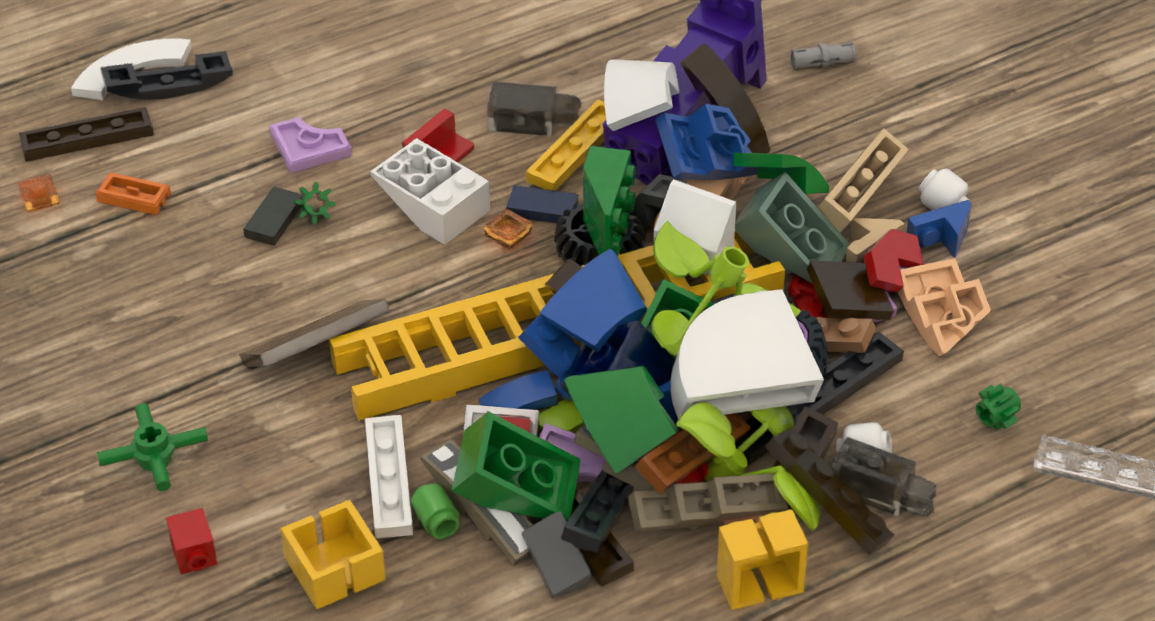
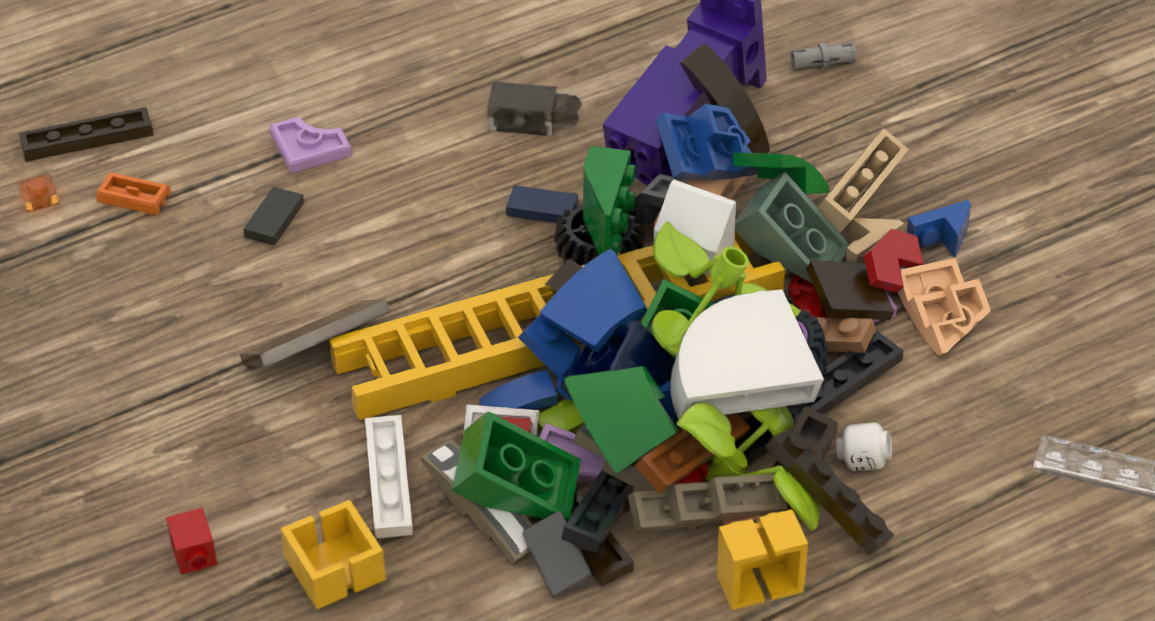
(142, 55): white tile -> none
(152, 446): green bar -> none
(169, 82): black slope -> none
(321, 196): green gear -> none
(434, 190): white slope -> none
(435, 510): bright green brick -> none
(441, 135): red panel -> none
(508, 229): clear orange plate -> none
(569, 150): yellow plate -> none
(637, 90): white slope -> none
(884, 479): clear smoke hinge -> none
(942, 189): white head -> none
(998, 406): green gear -> none

